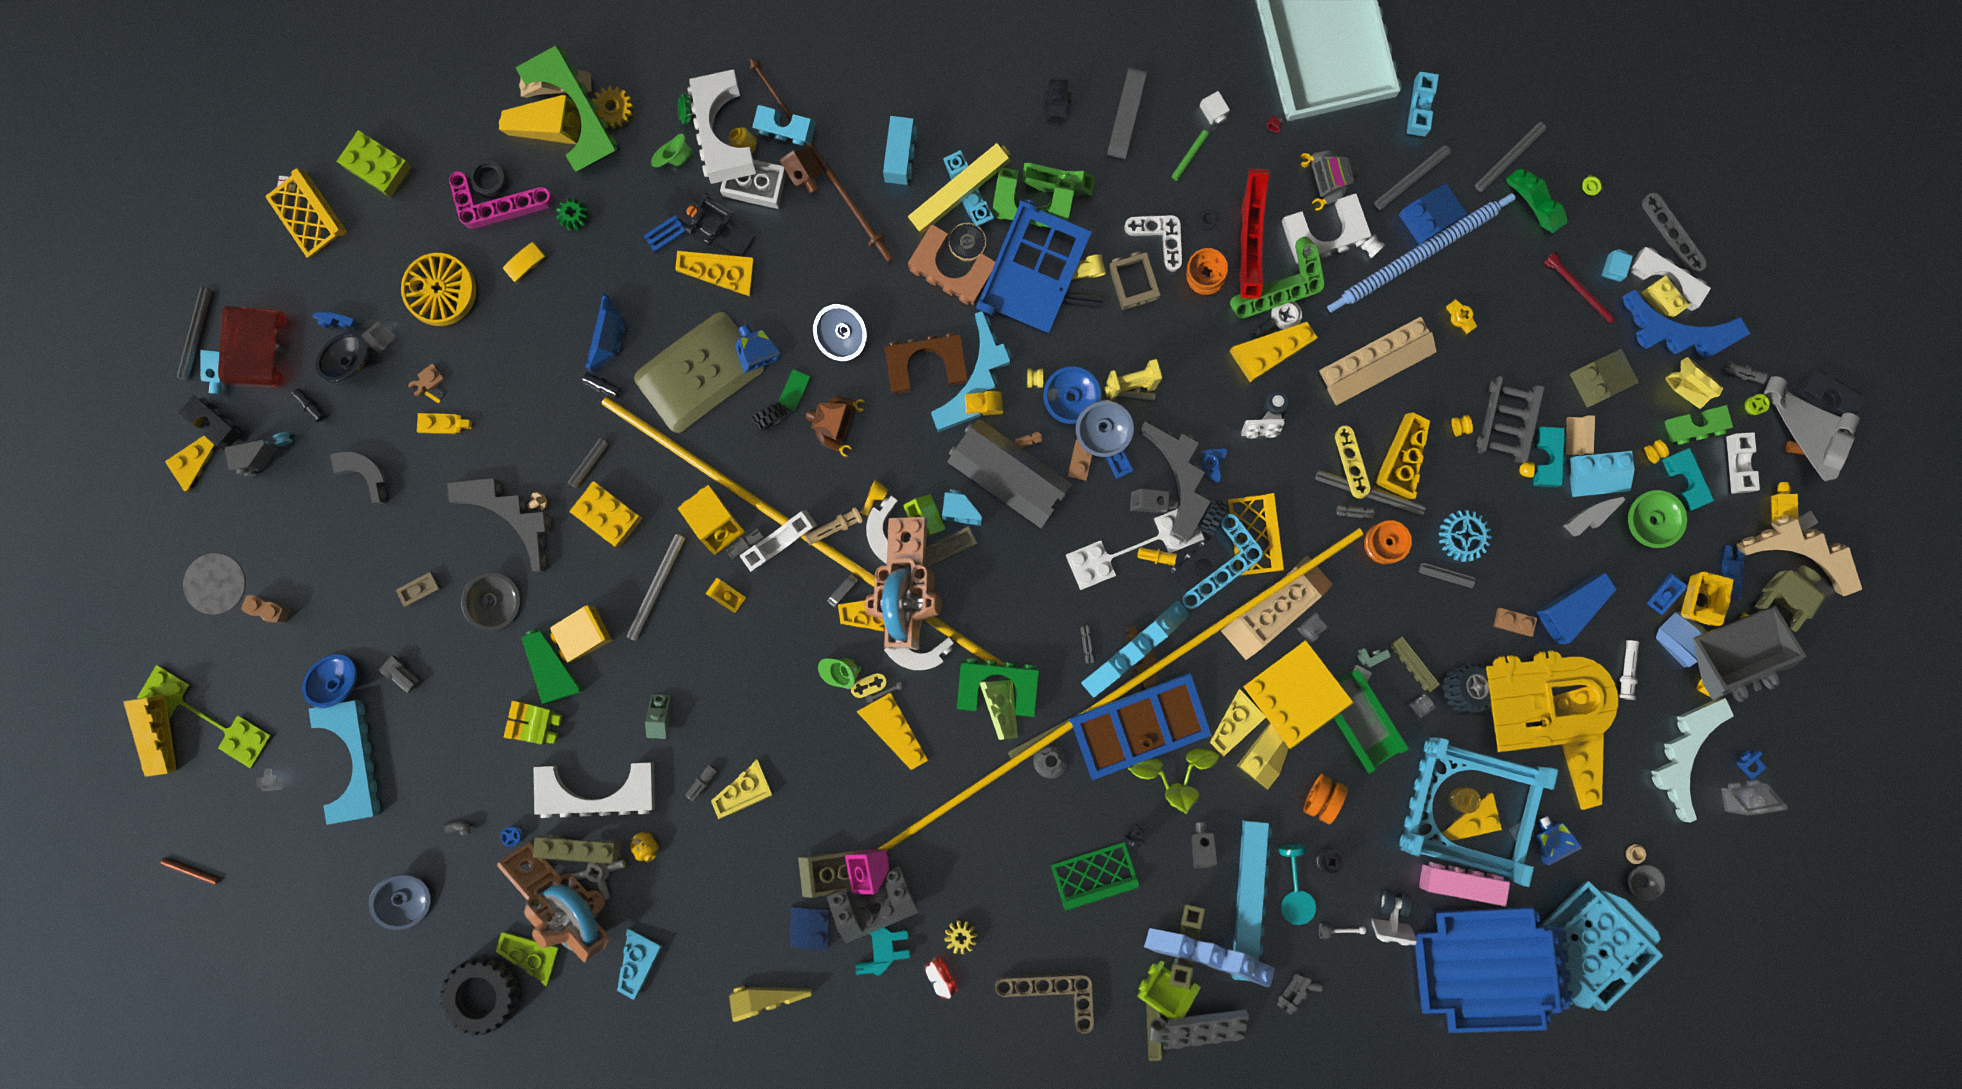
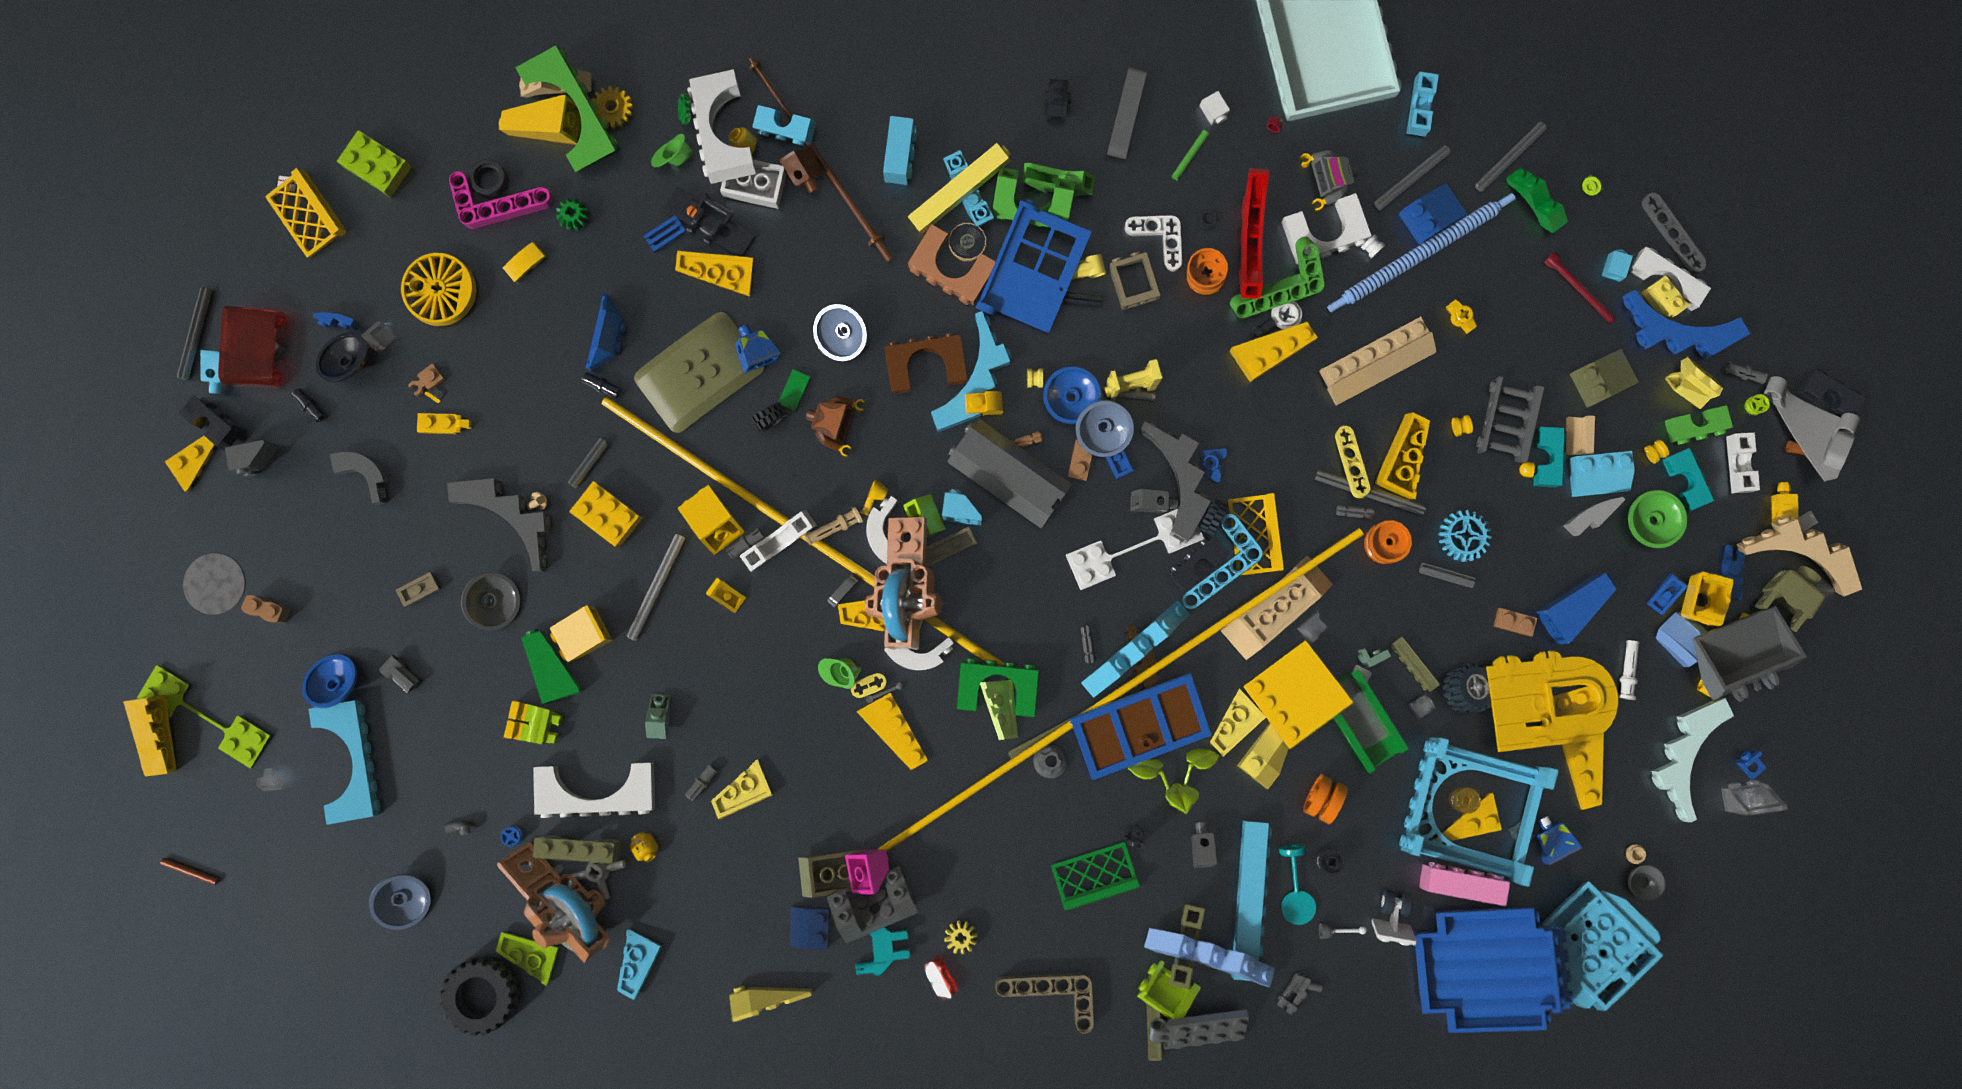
(282, 439): medium azure bush -> none
(1157, 556): yellow axle -> none
(1272, 422): white plate -> none

